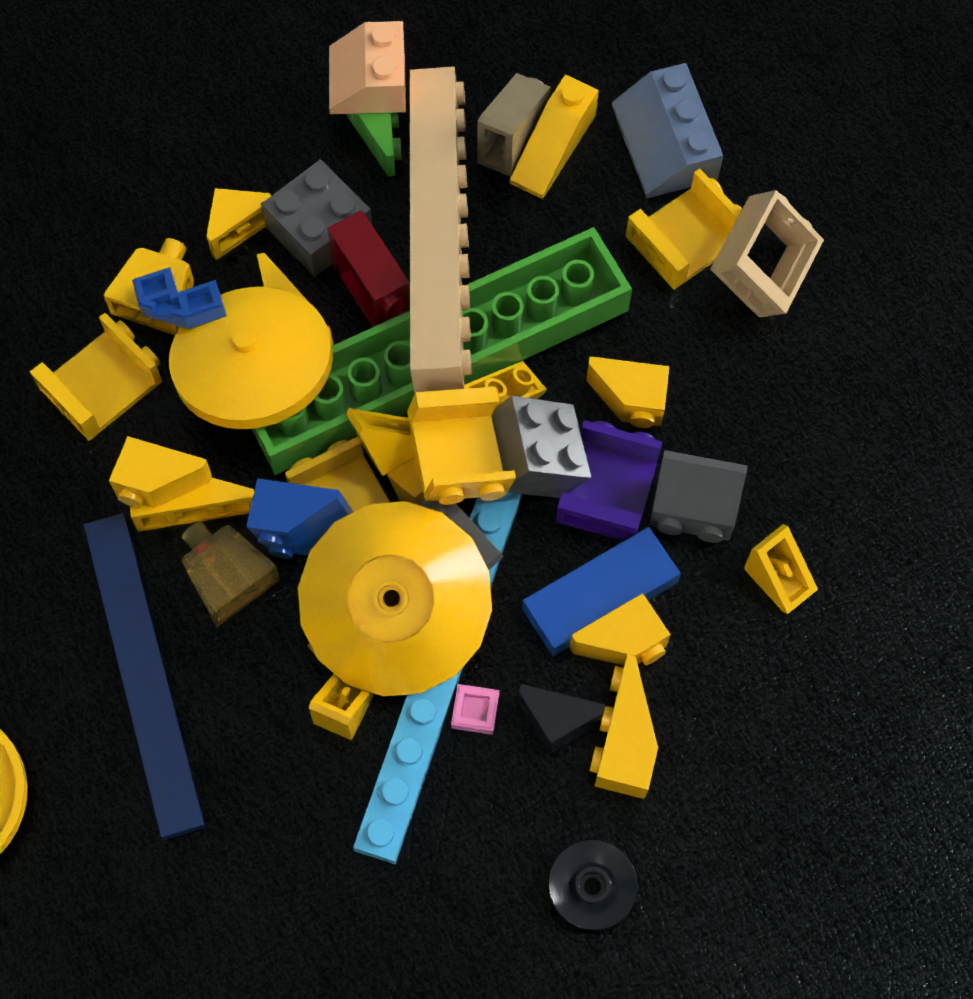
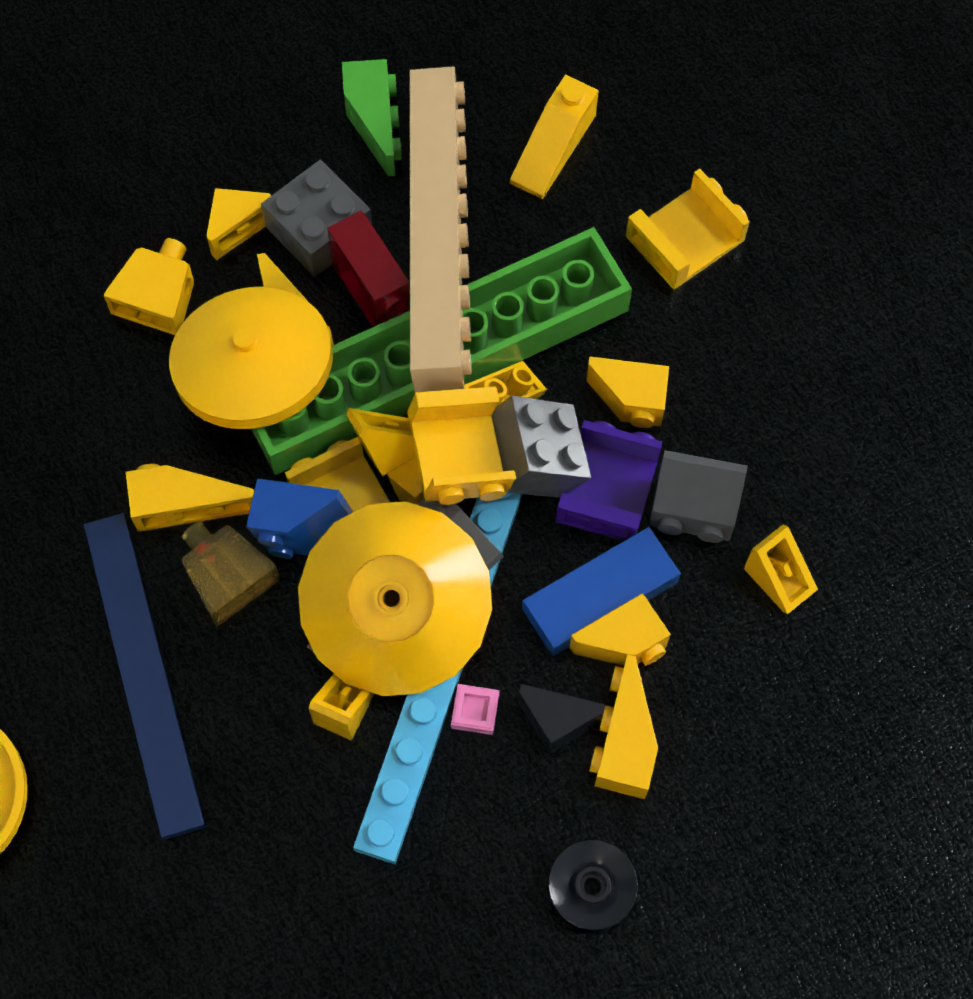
(100, 379): yellow panel -> none
(155, 474): yellow slope -> none
(189, 308): blue tile -> none
(368, 70): light nougat slope -> none
(510, 123): dark tan slope -> none
(667, 131): sand blue slope -> none
(733, 266): tan window -> none

